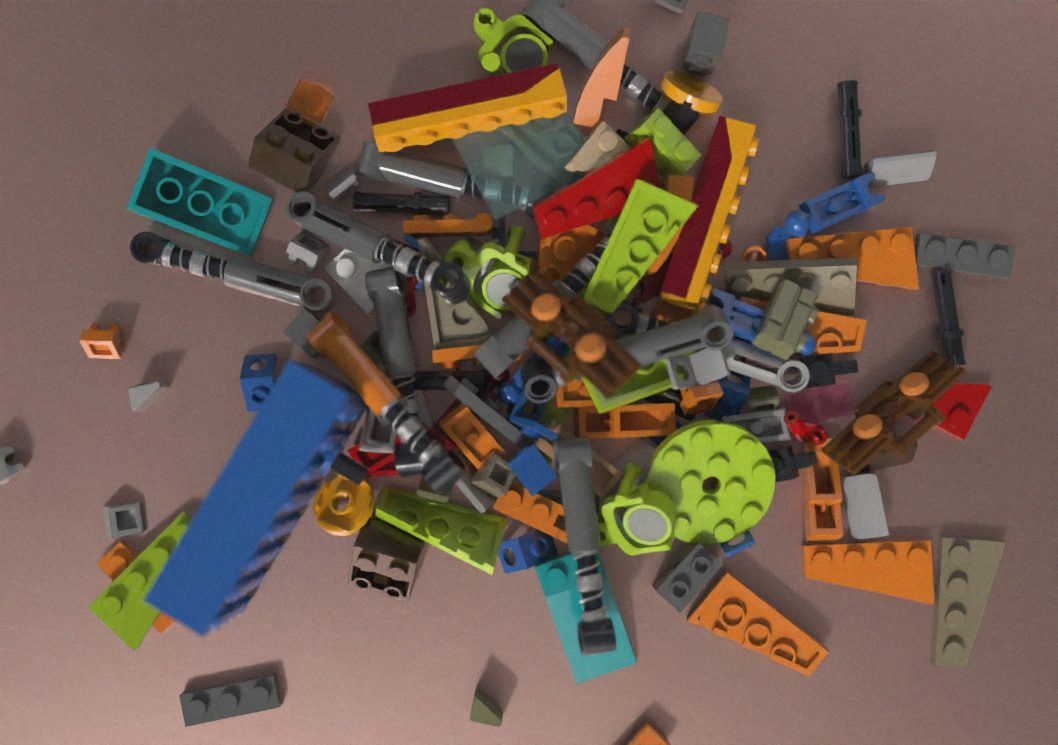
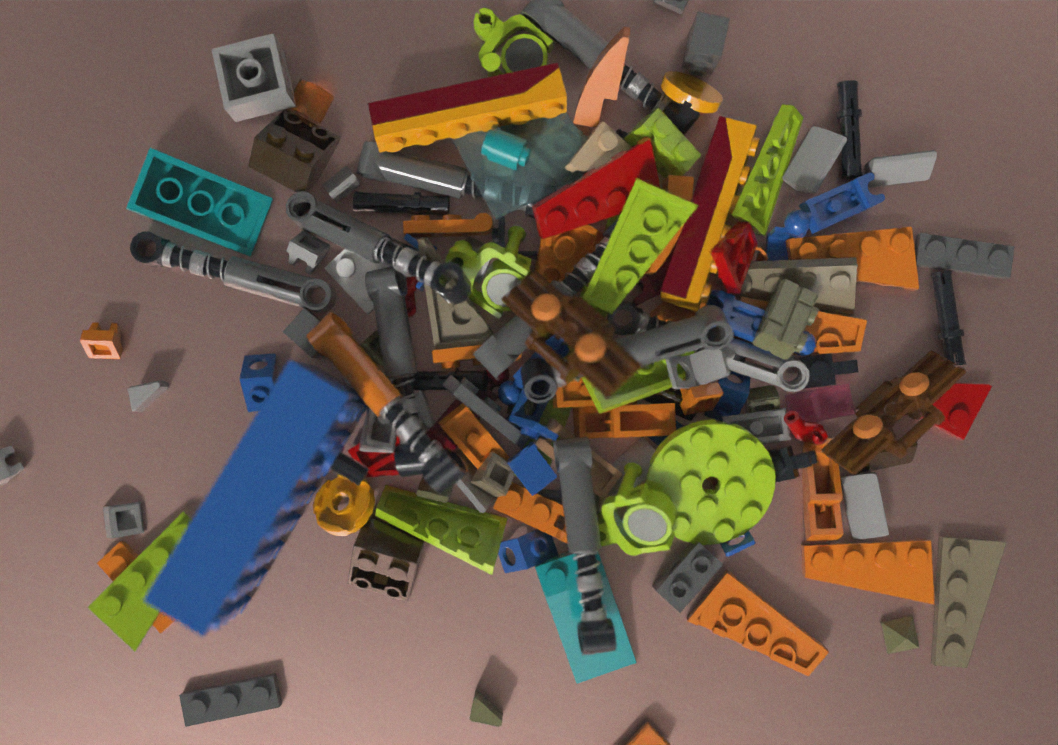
(253, 77): none -> light grey brick
(506, 149): none -> teal brick
(734, 255): none -> red wing
(765, 180): none -> lime wing
(814, 159): none -> light grey slope
(900, 634): none -> olive slope

